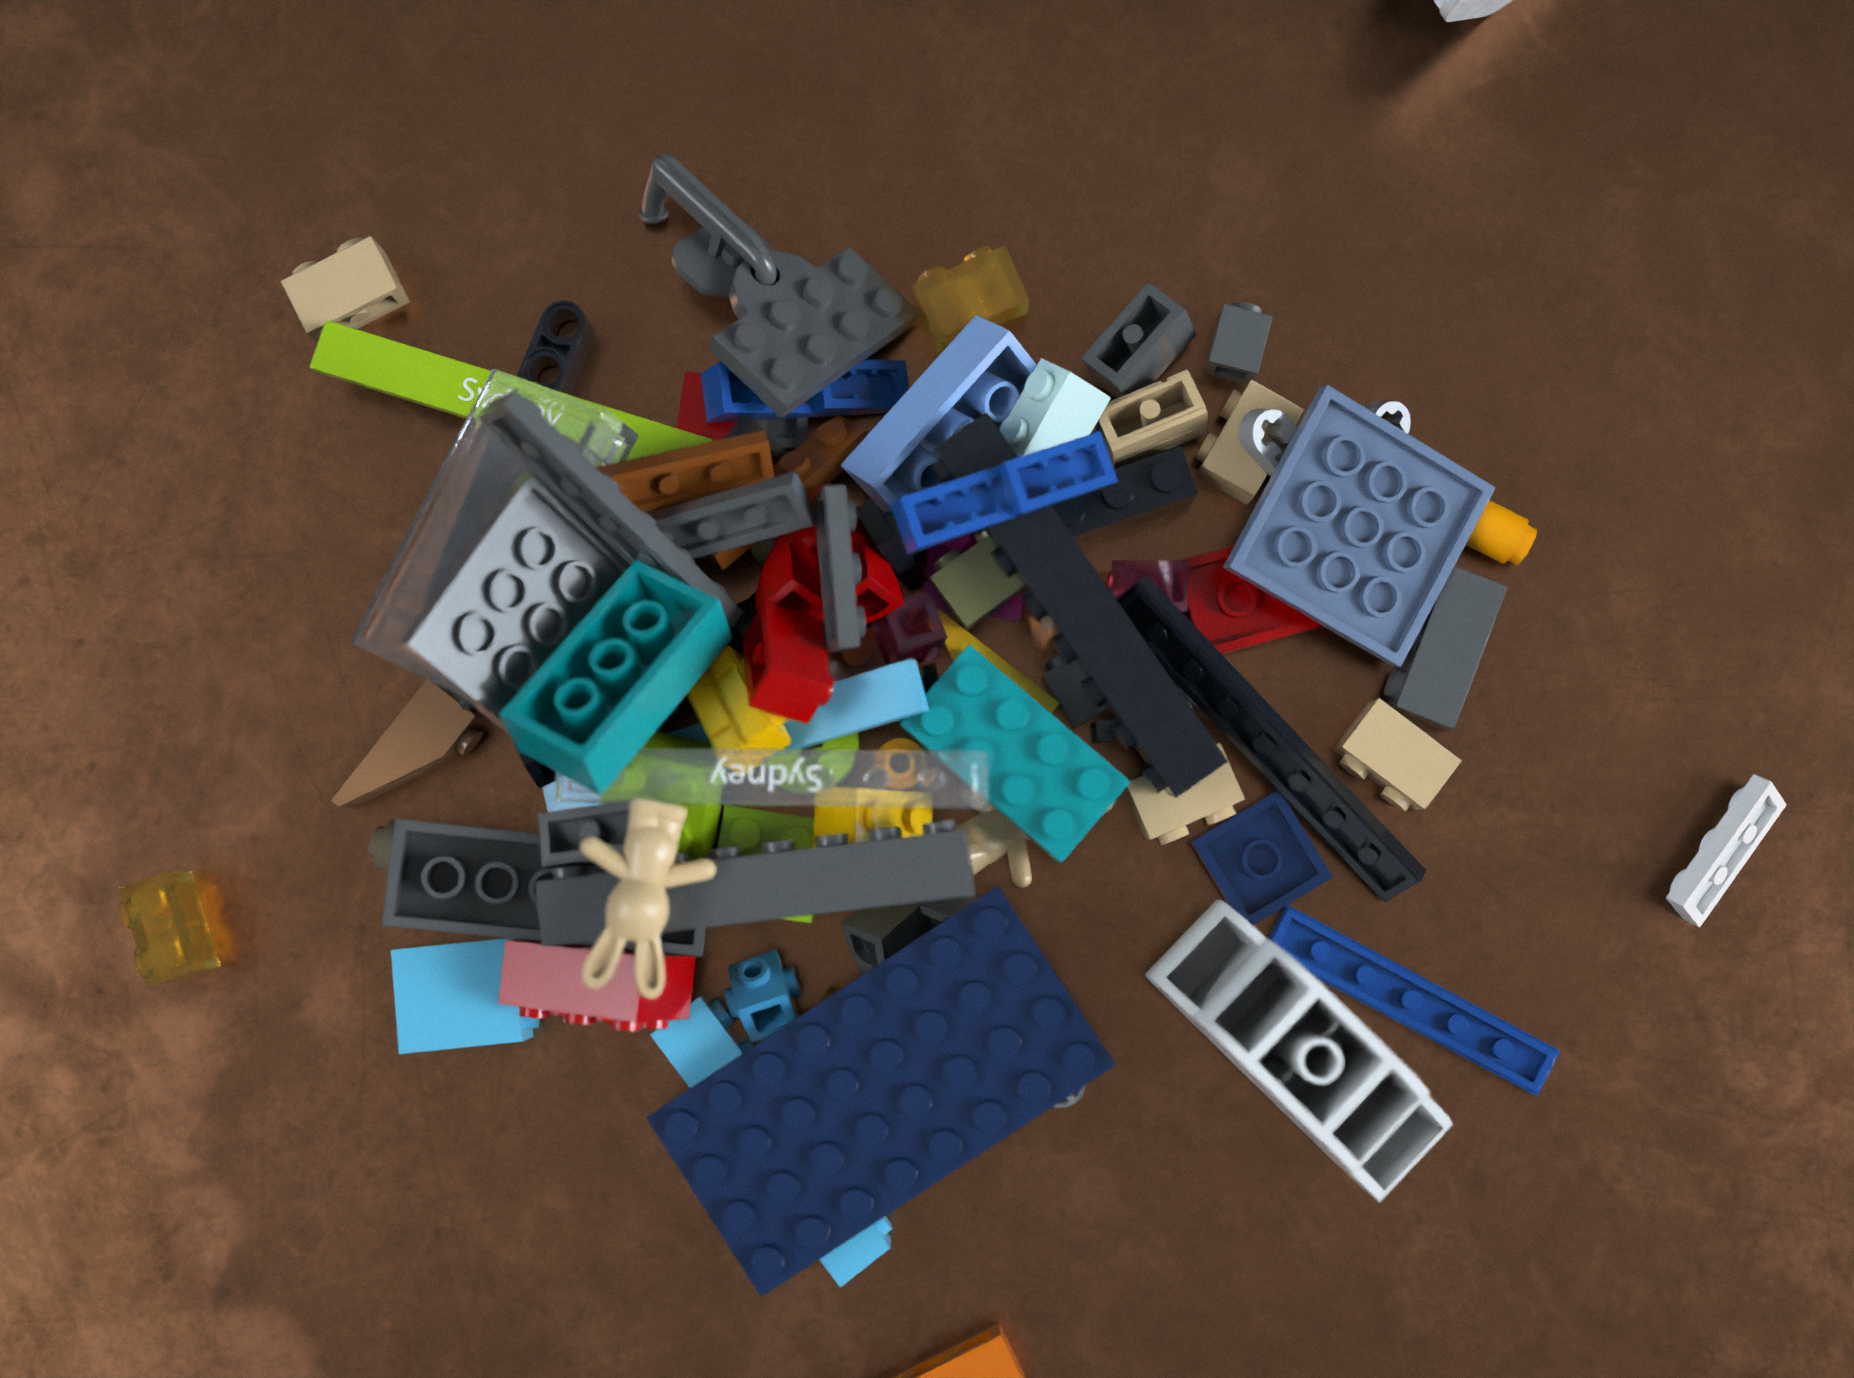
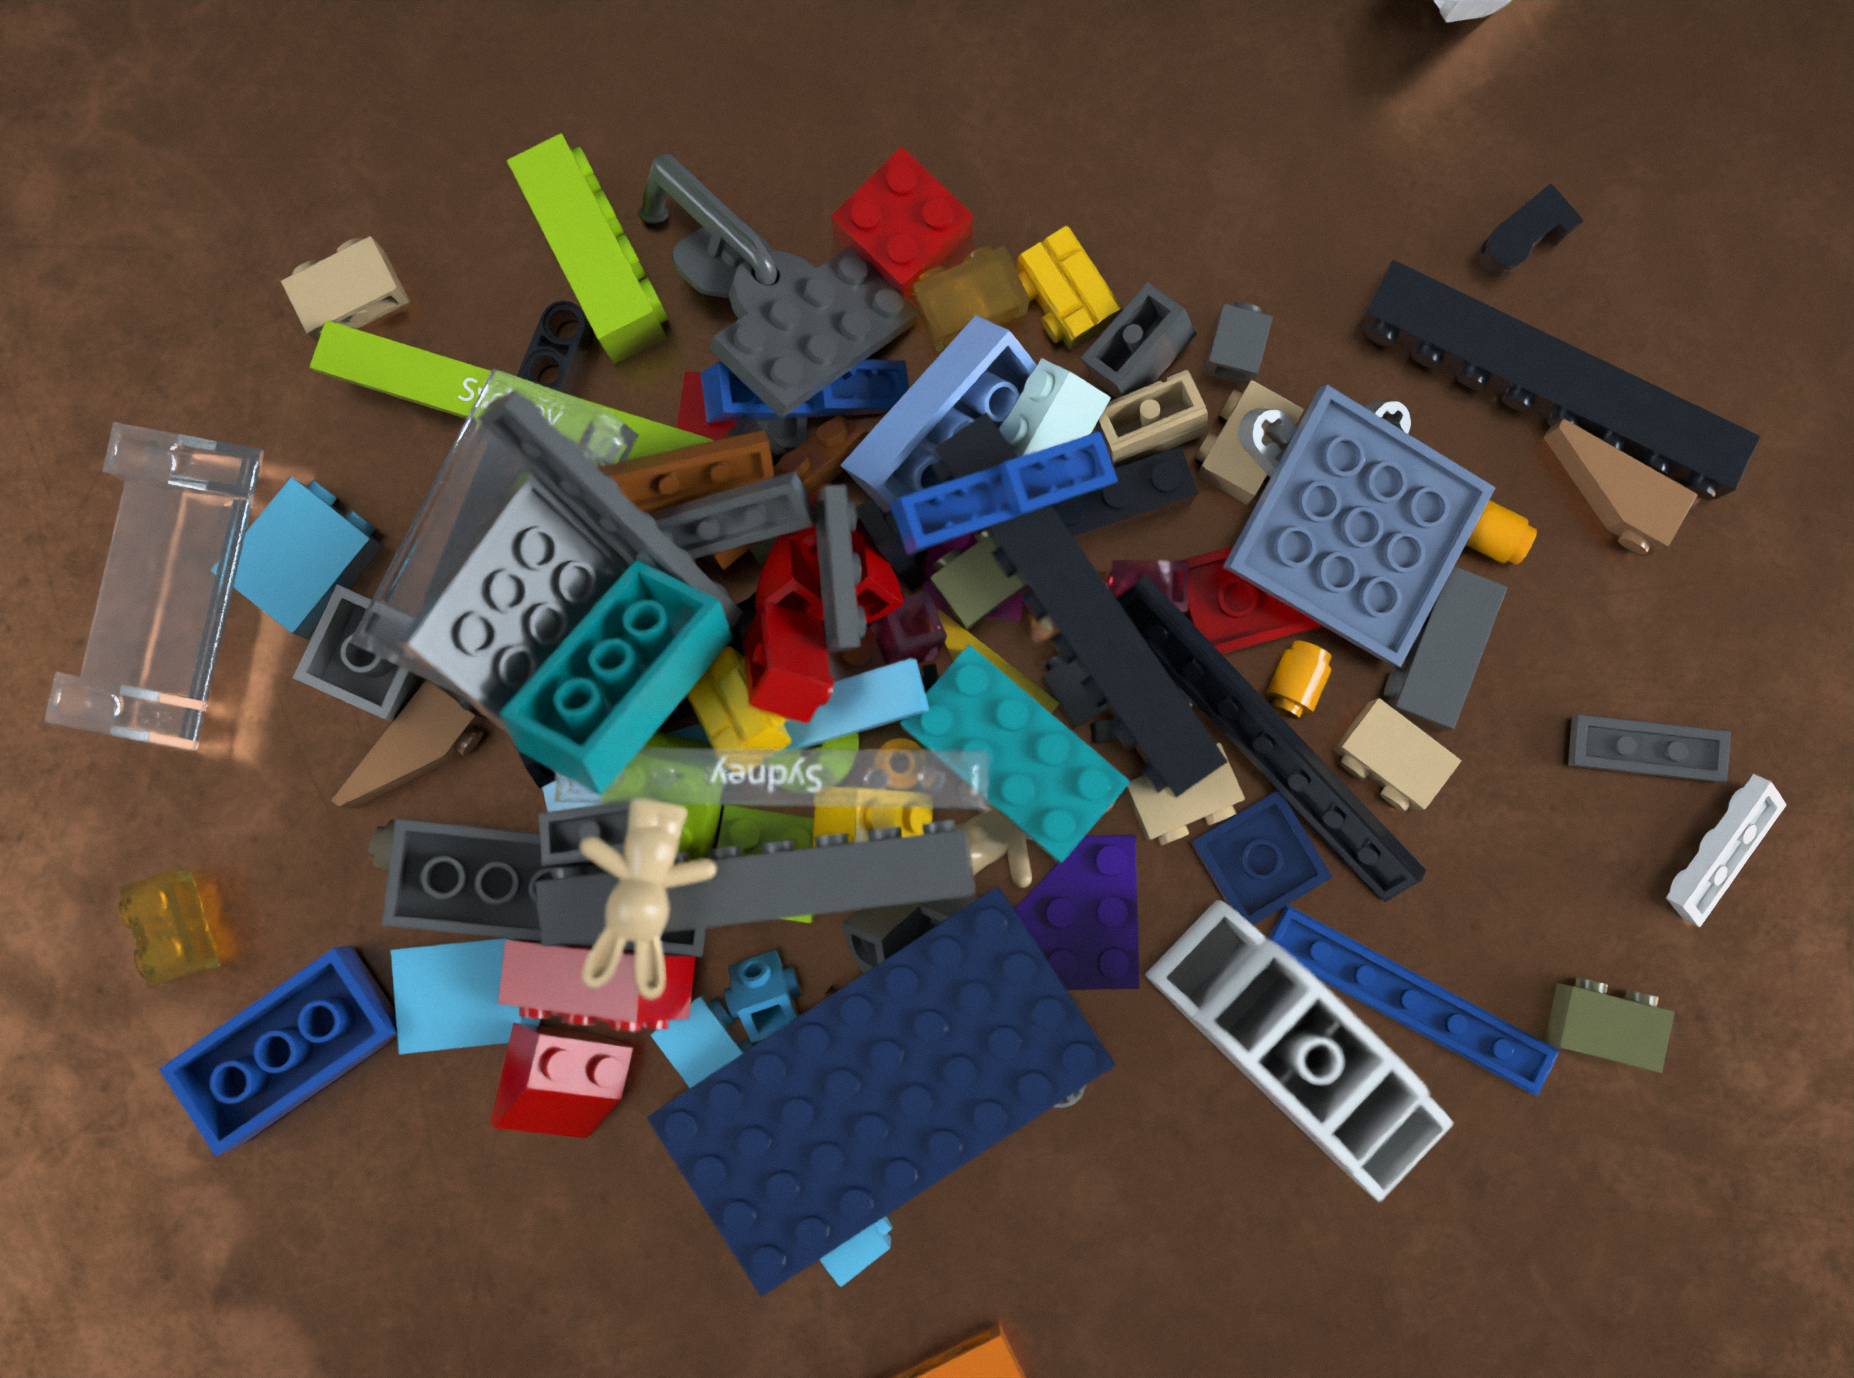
(161, 588): none -> clear slope
(282, 1049): none -> blue brick
(300, 555): none -> medium azure brick
(348, 670): none -> light grey brick
(559, 1081): none -> red slope
(590, 247): none -> lime brick
(902, 222): none -> red brick
(1067, 289): none -> yellow brick
(1089, 915): none -> dark purple plate
(1299, 679): none -> light orange brick
(1514, 238): none -> black leg
(1556, 380): none -> black brick
(1609, 1026): none -> olive brick
(1622, 491): none -> medium nougat slope
(1649, 748): none -> dark grey plate

